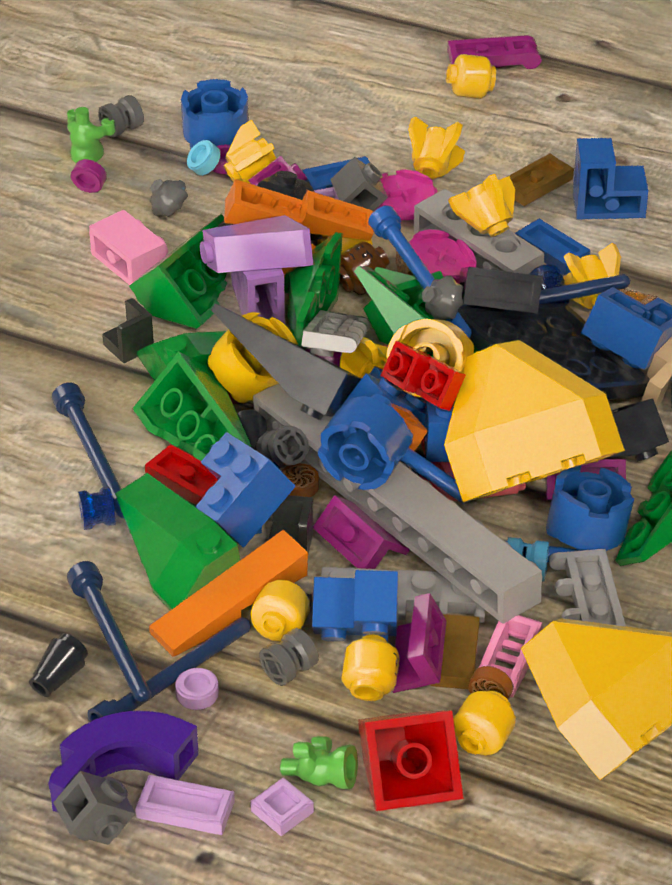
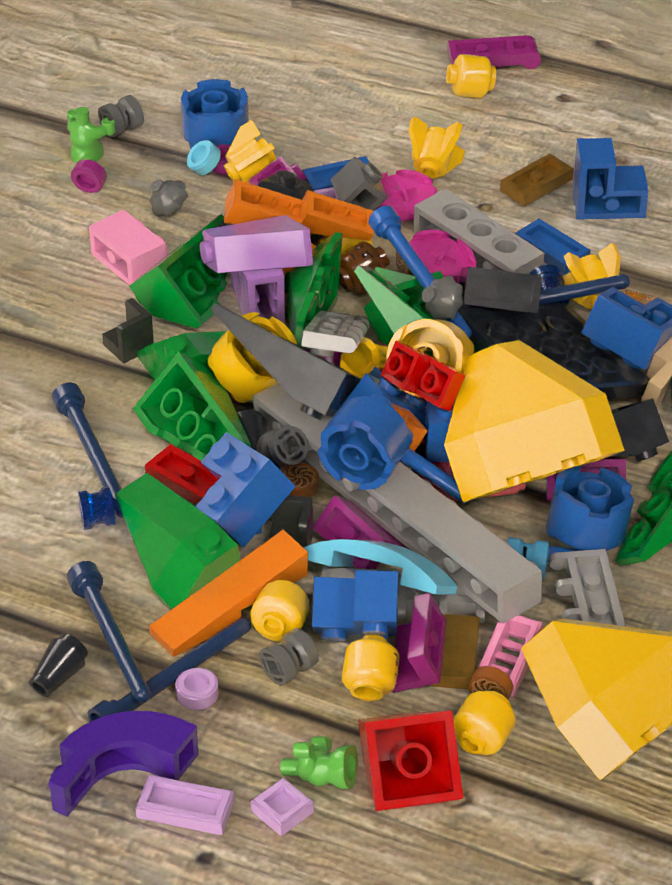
(94, 807): dark grey brick -> none
(417, 570): none -> medium azure slope
(487, 205): yellow brick -> none

